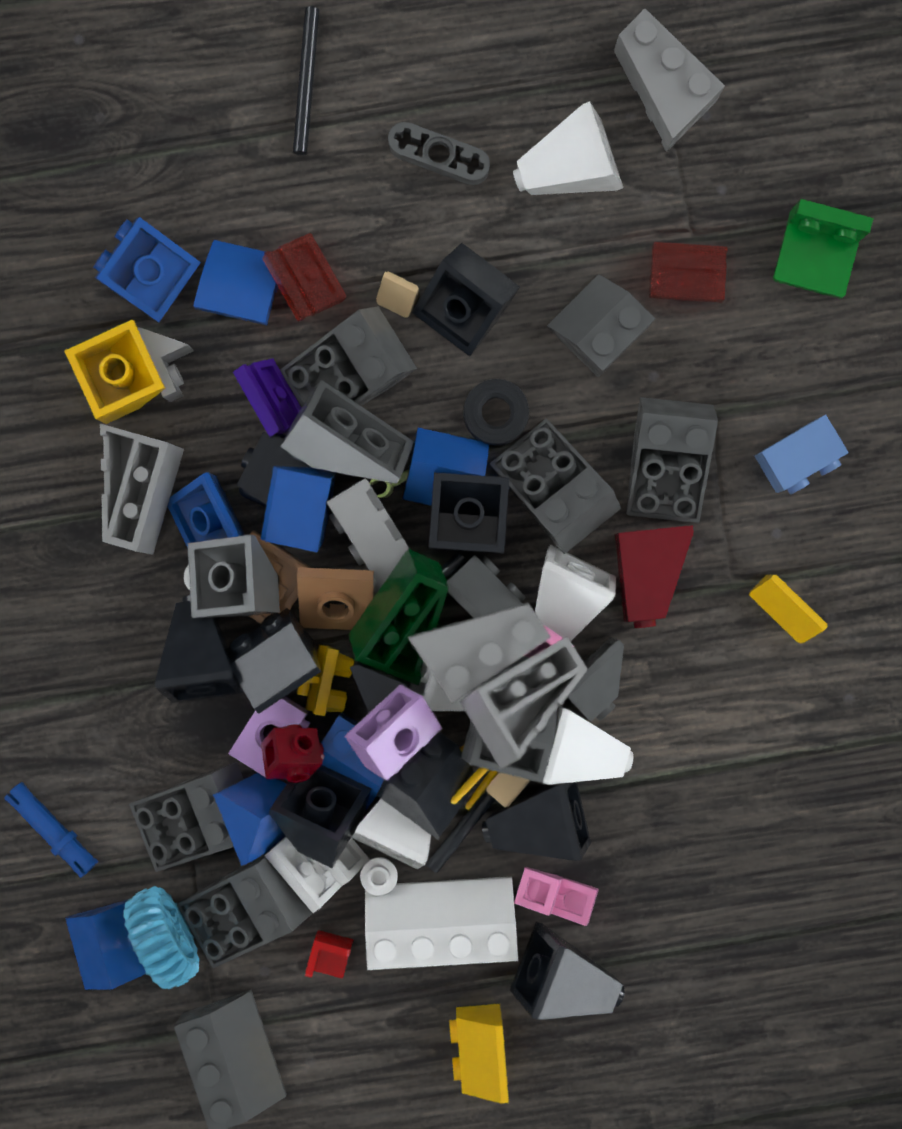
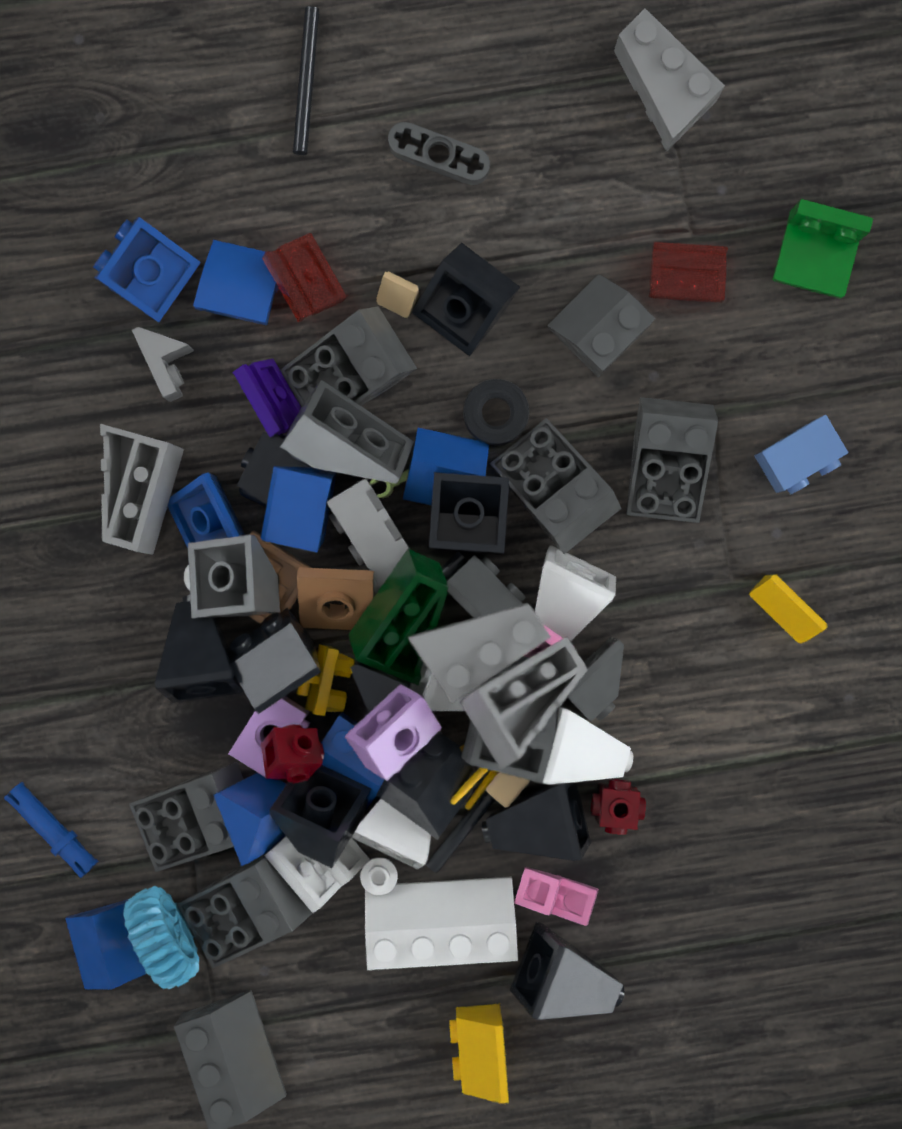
(115, 372): yellow slope -> none
(329, 955): red panel -> none
(570, 158): white slope -> none
(611, 794): none -> dark red brick
(650, 571): dark red slope -> none

